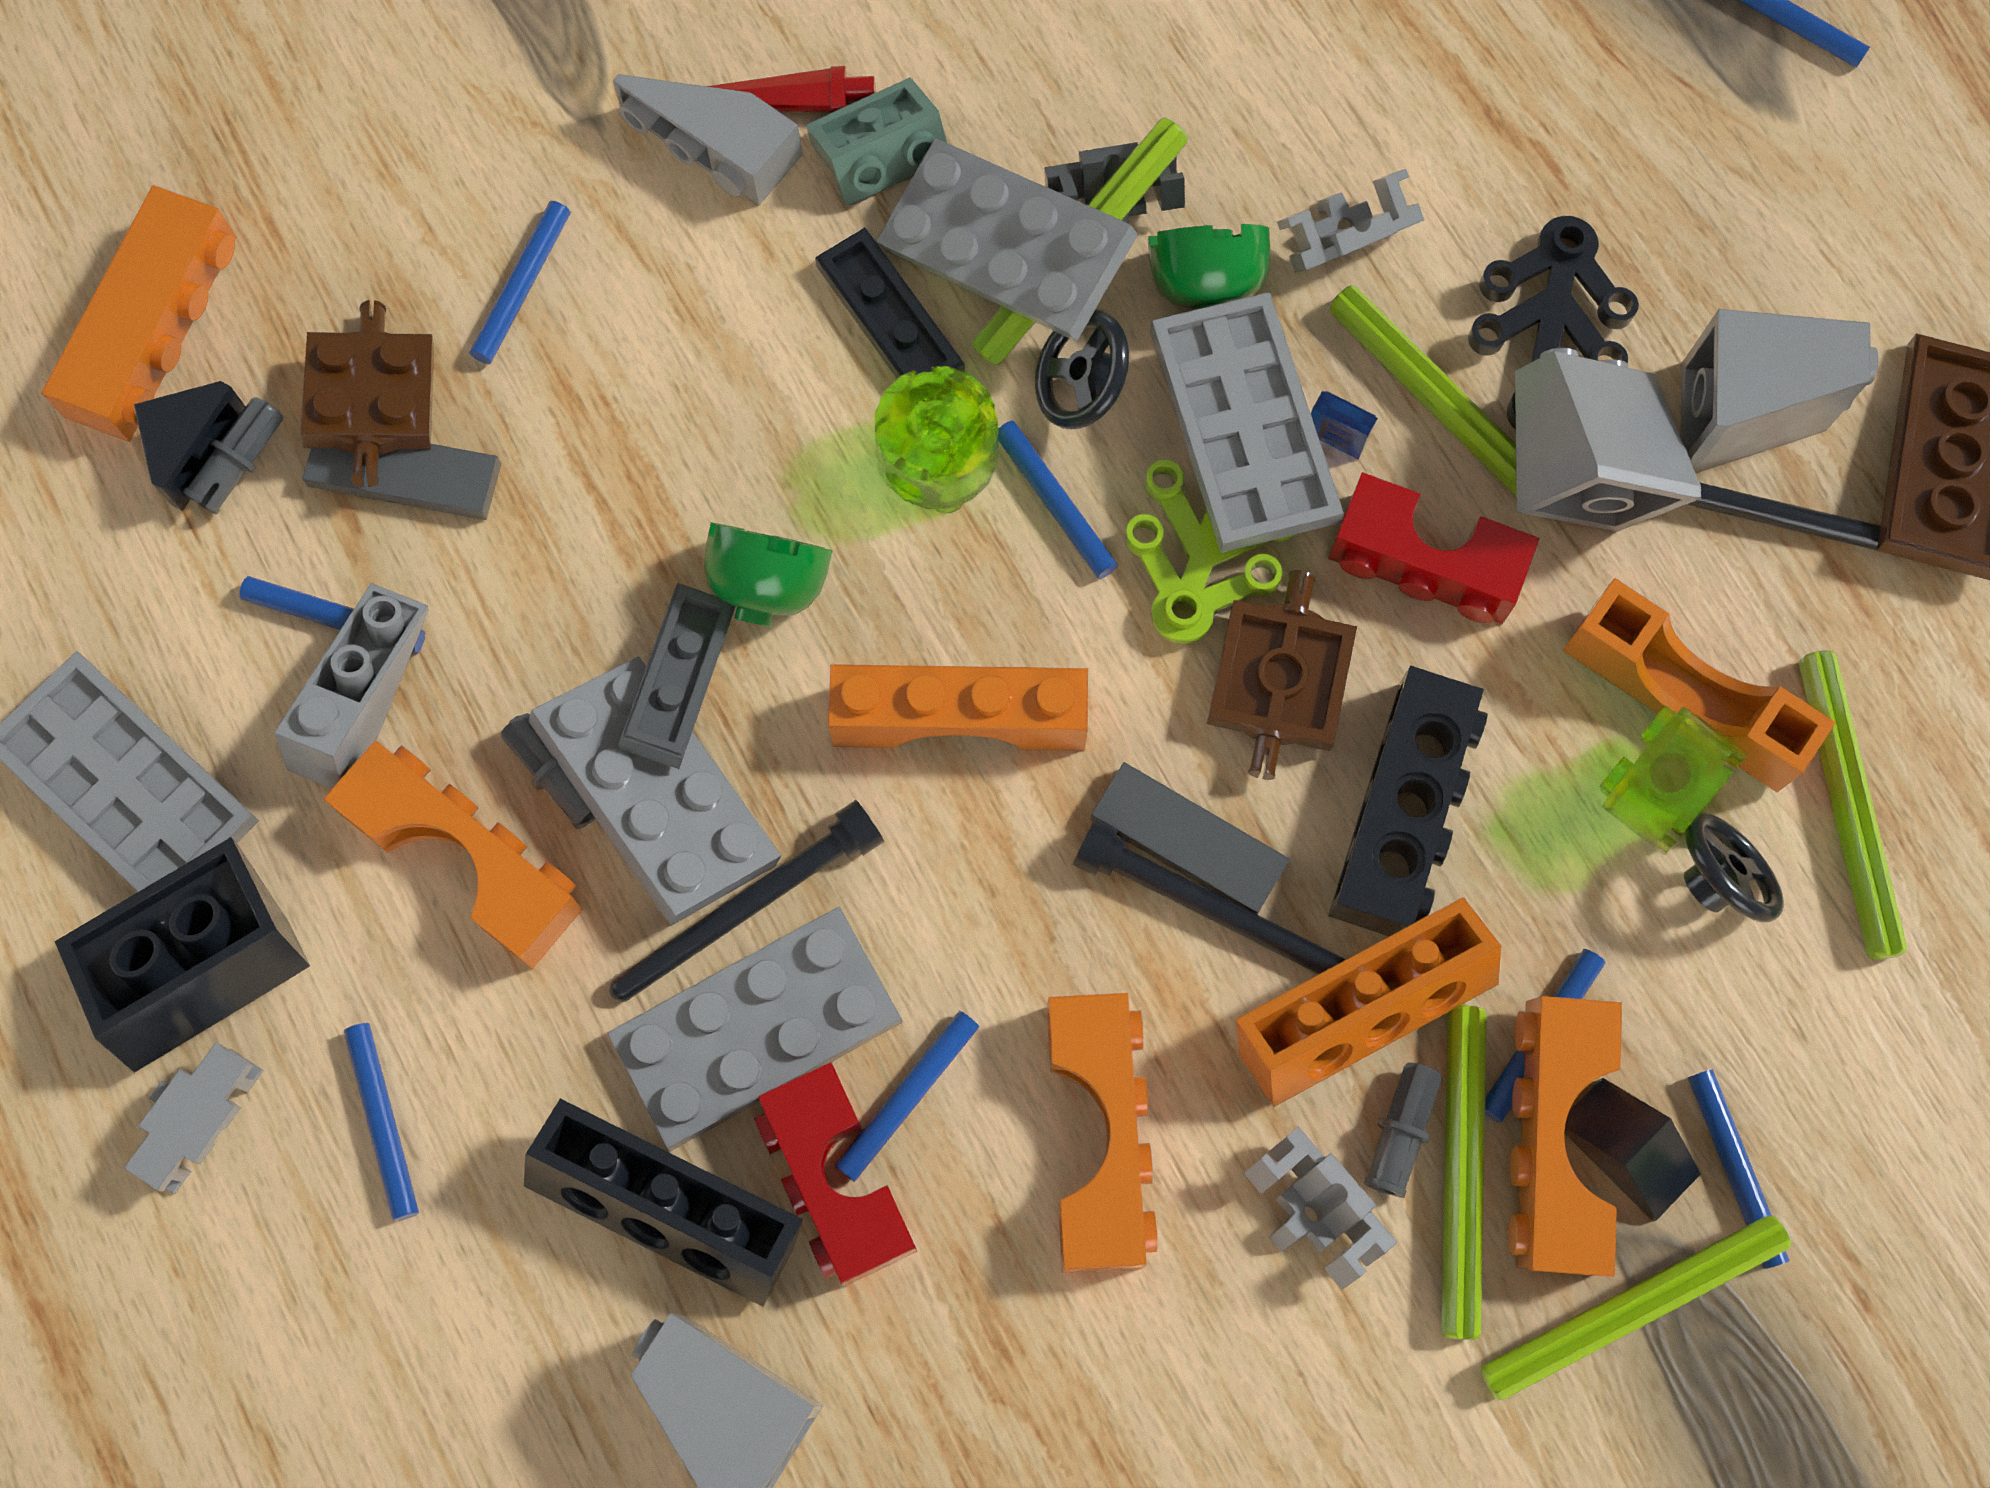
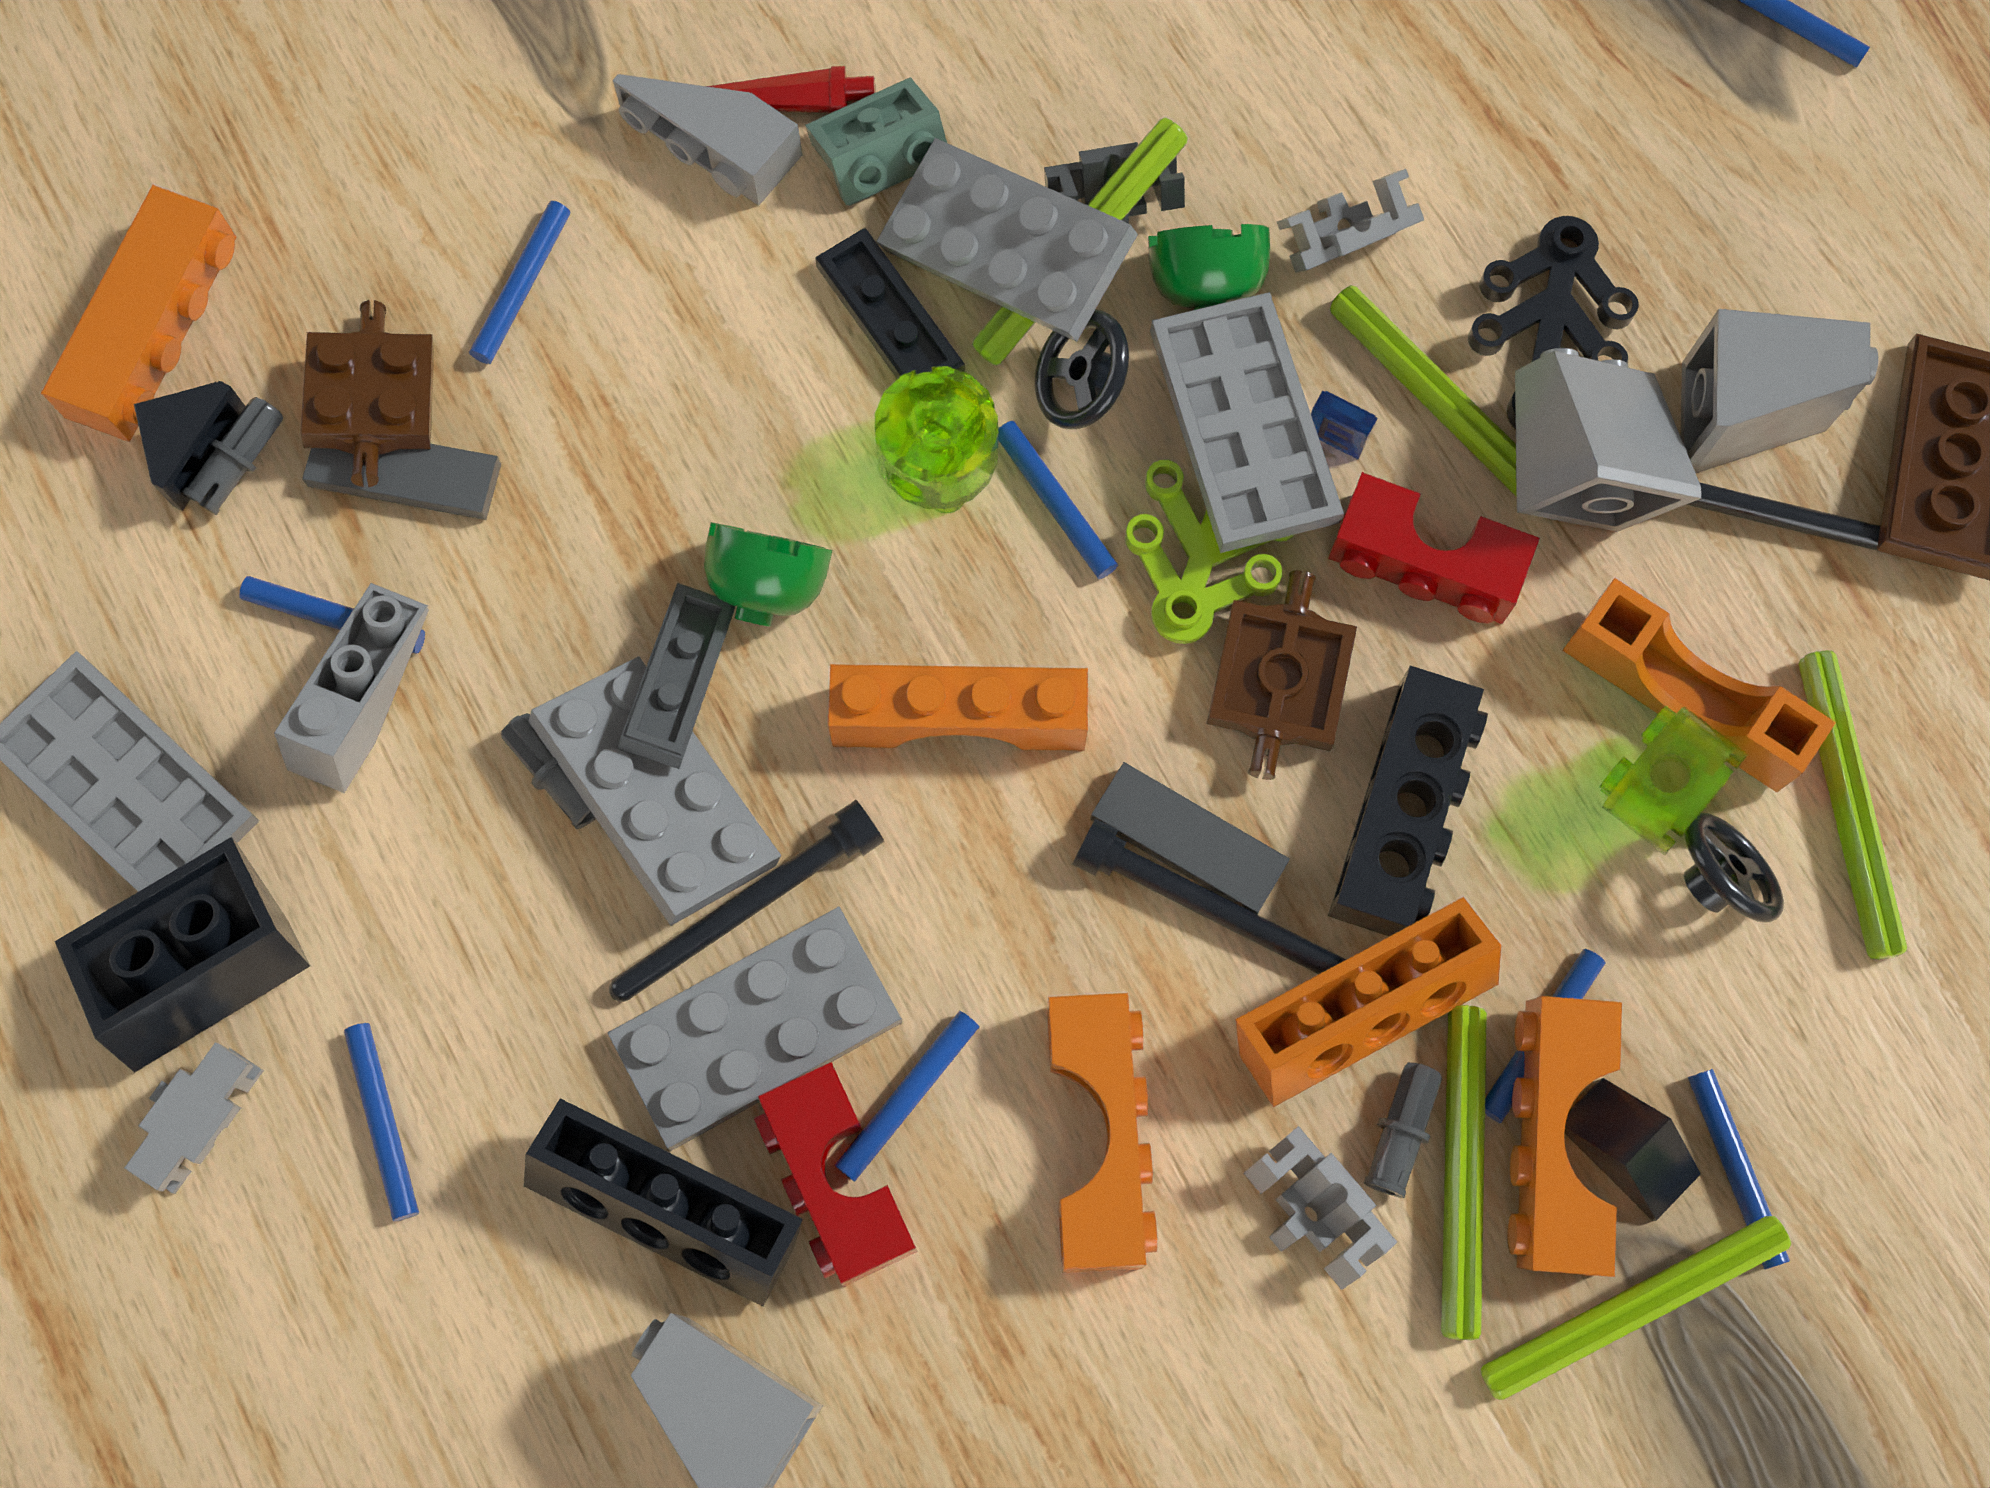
(396, 805): orange arch -> none

